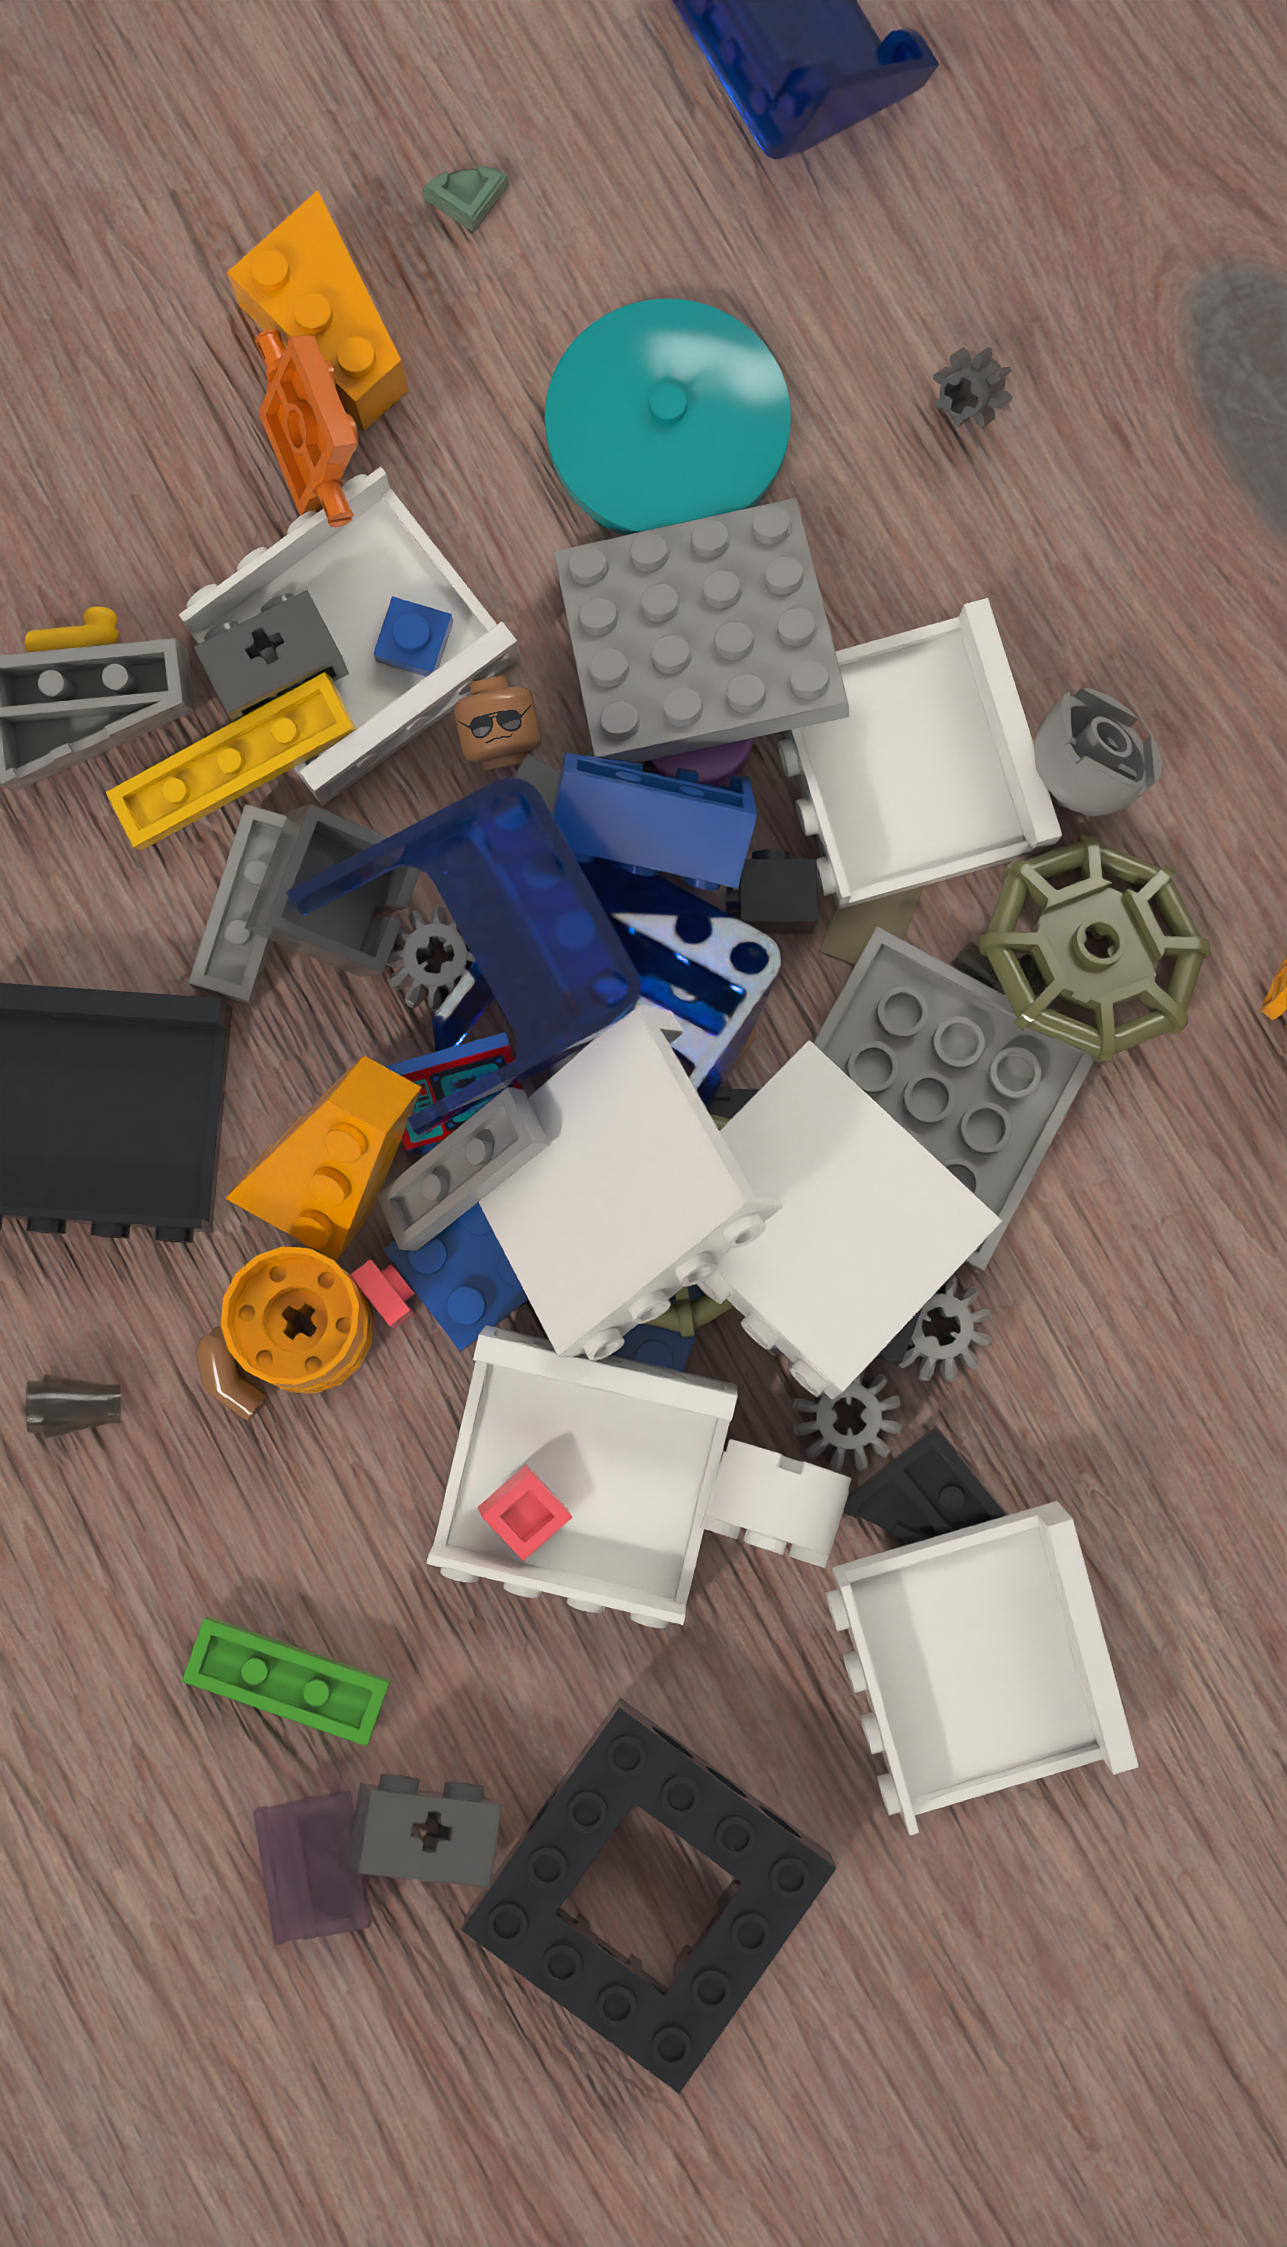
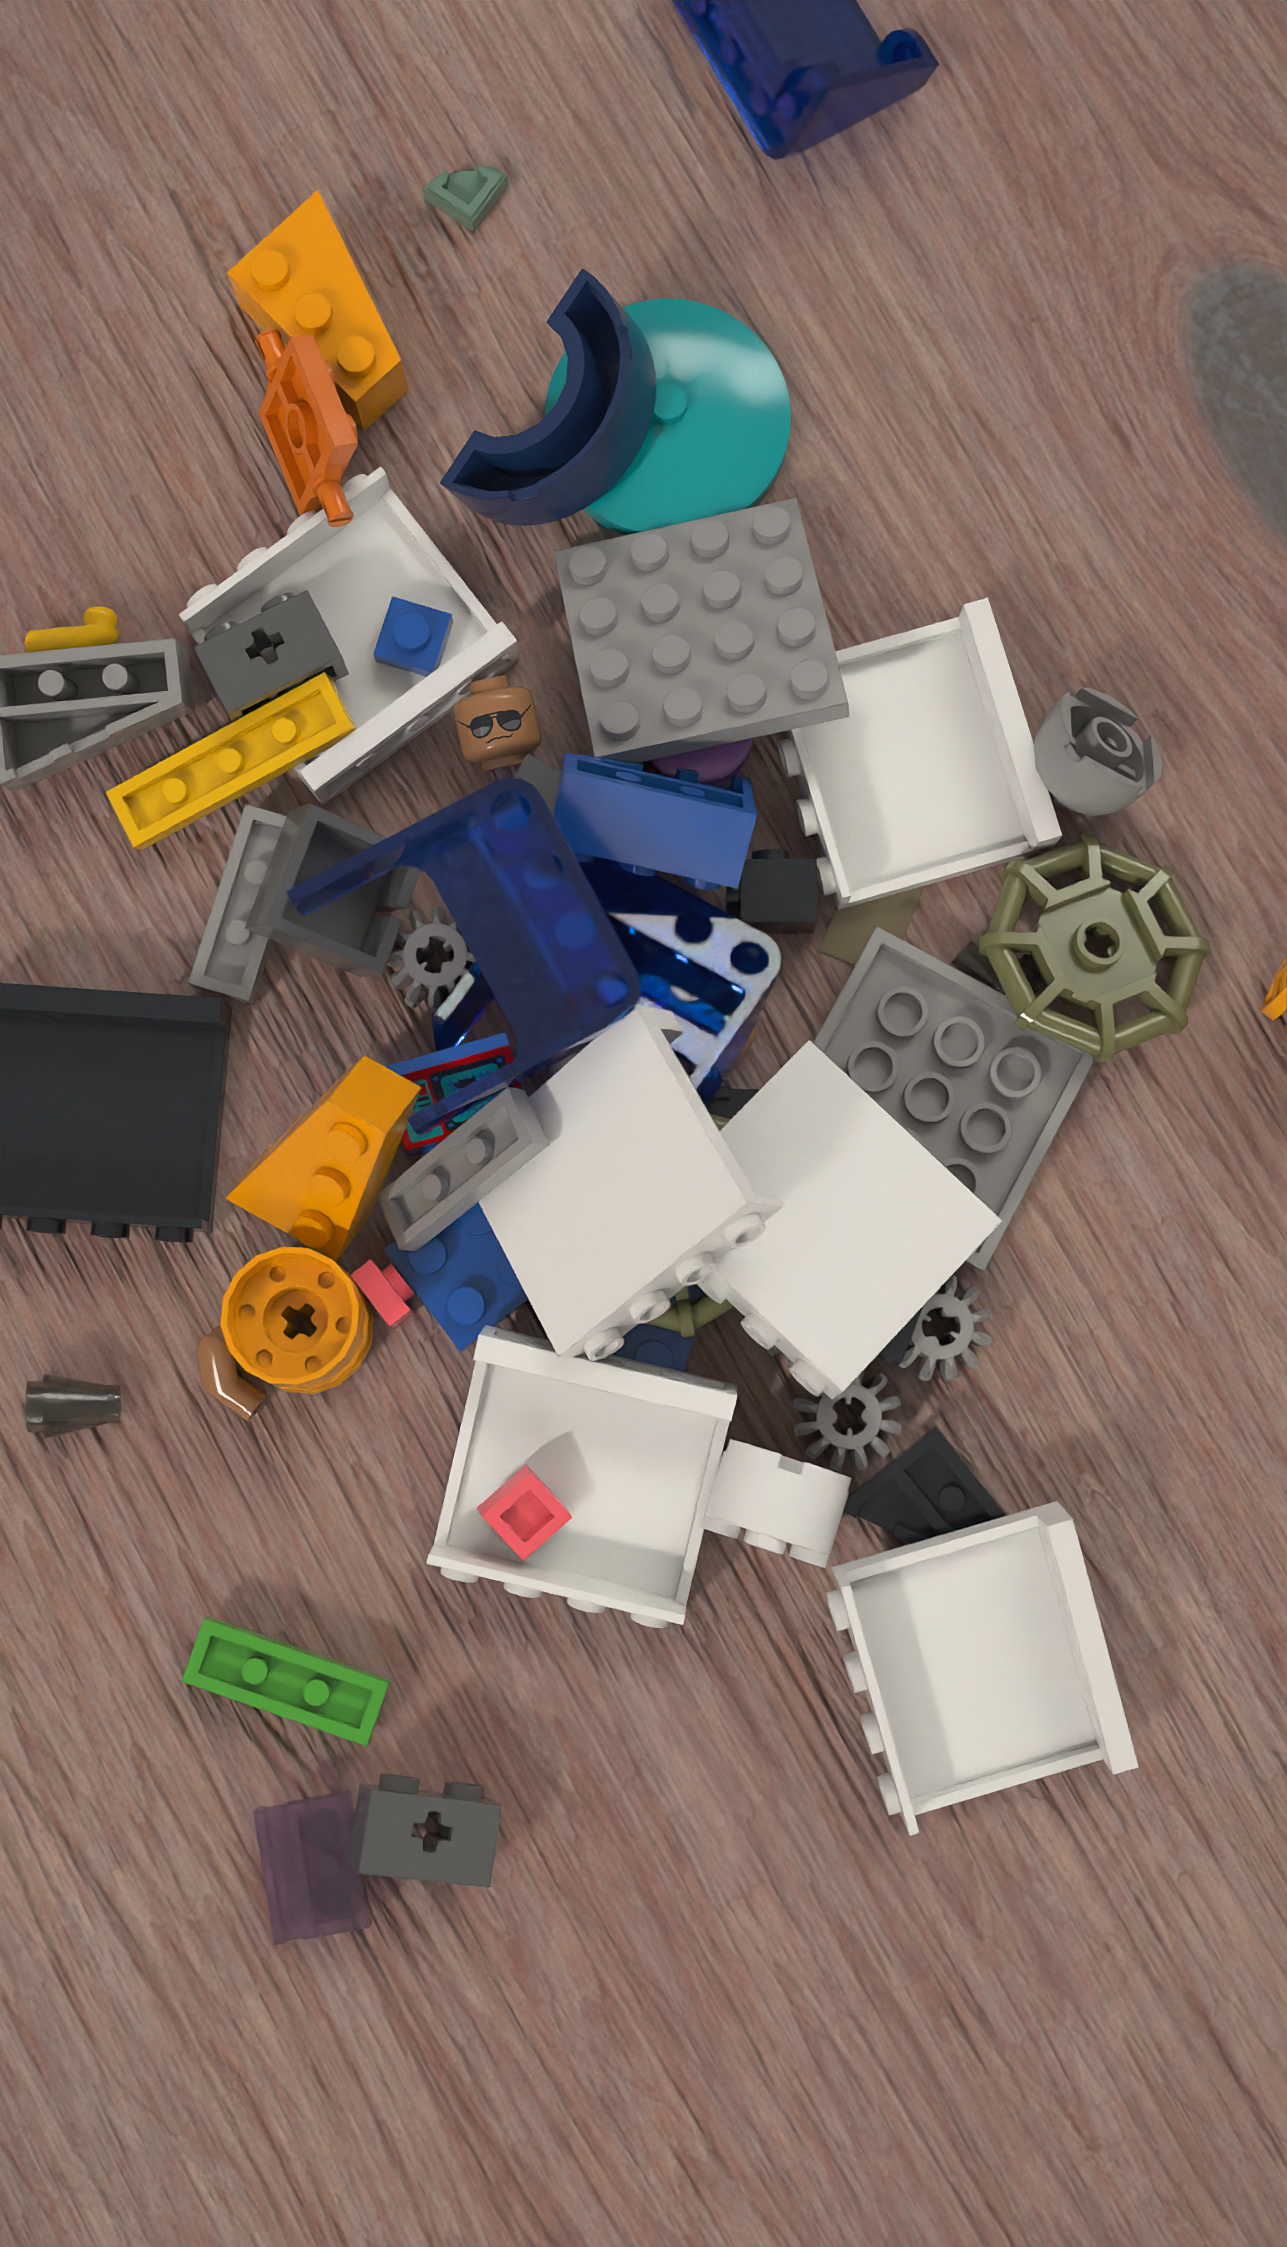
(587, 434): none -> dark blue brick
(776, 1883): black brick -> none
(960, 395): dark grey gear -> none

